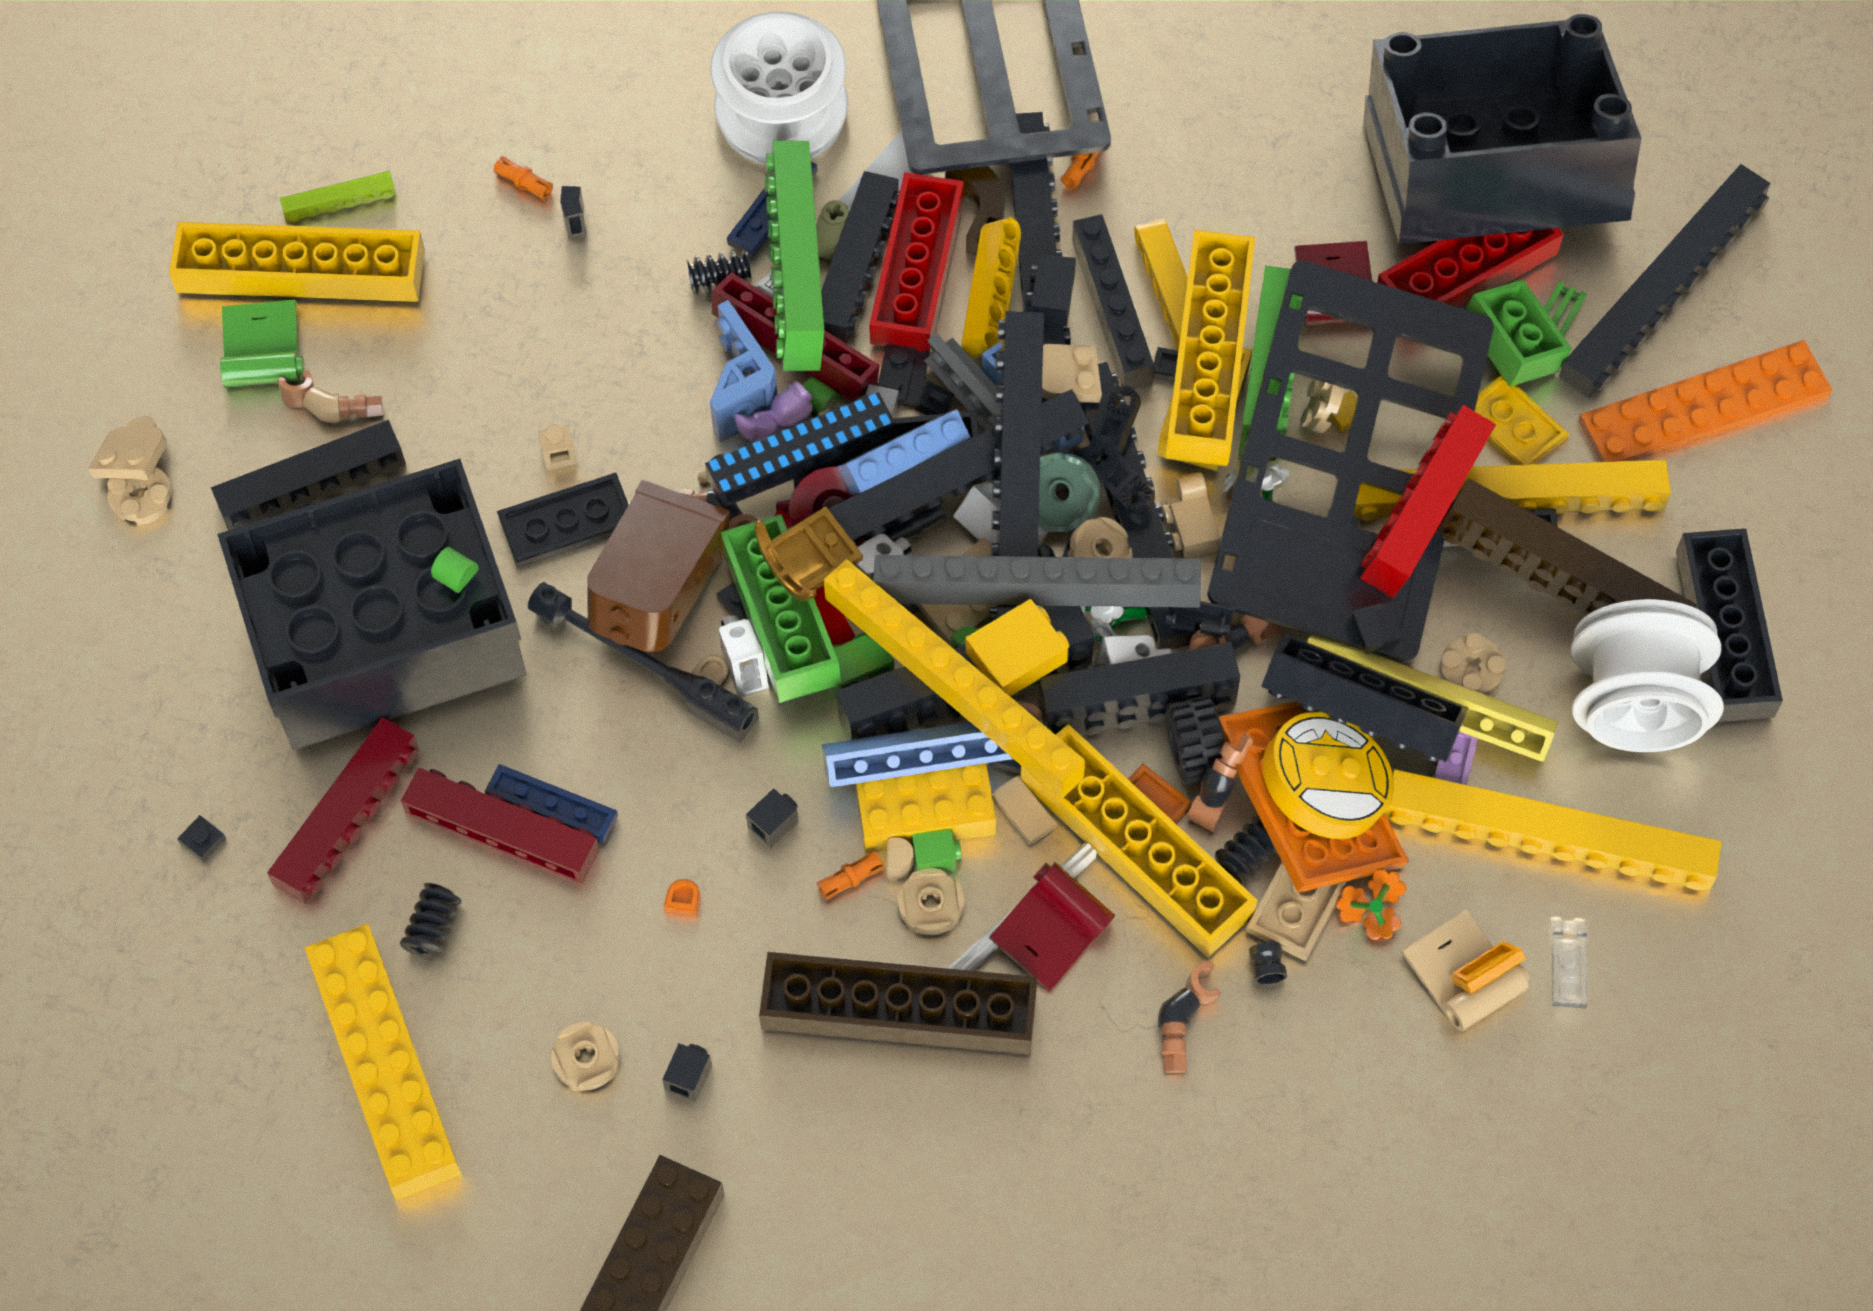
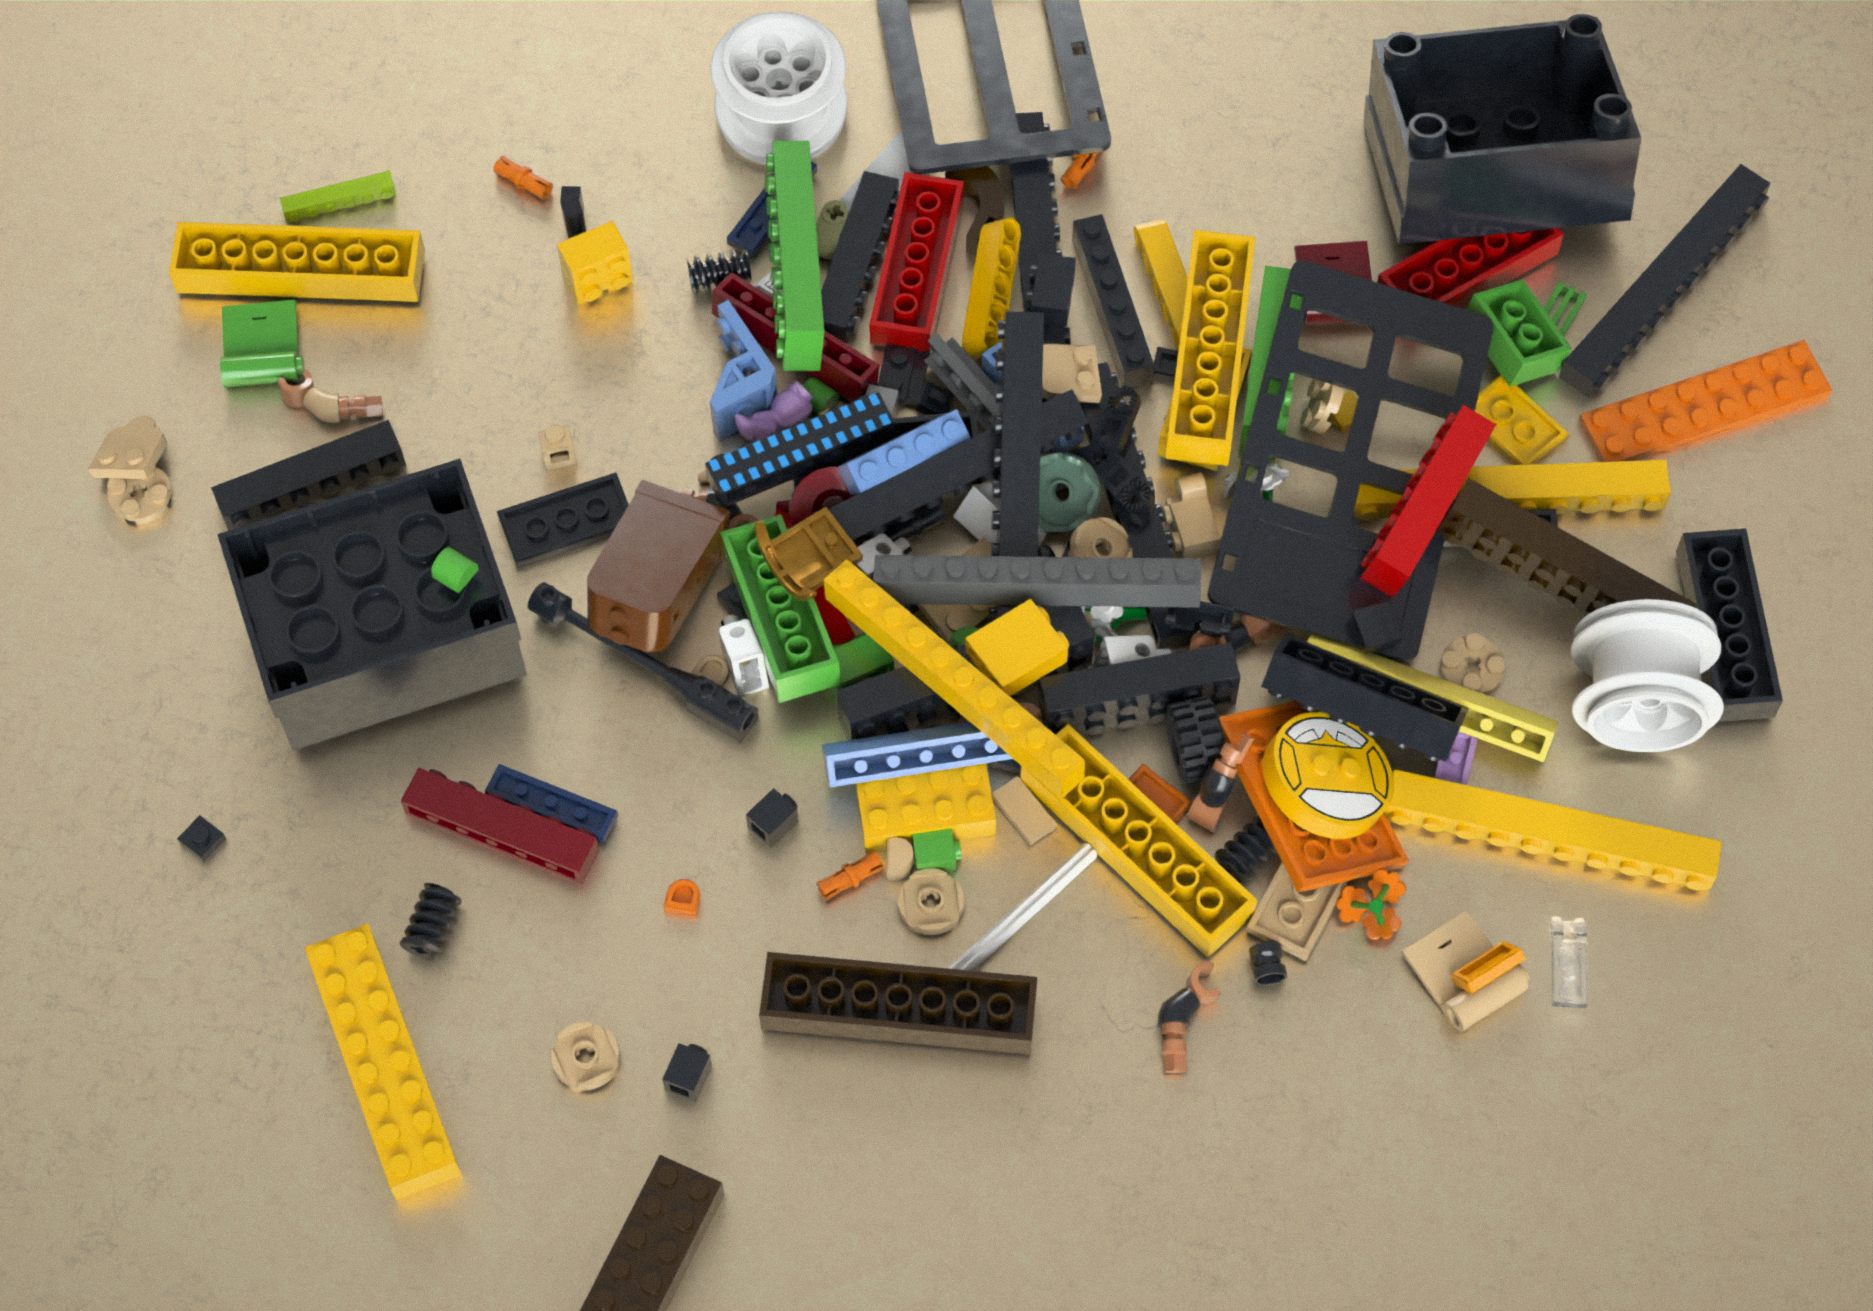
(344, 810): dark red brick -> none
(595, 262): none -> yellow piece
(1054, 922): dark red door -> none

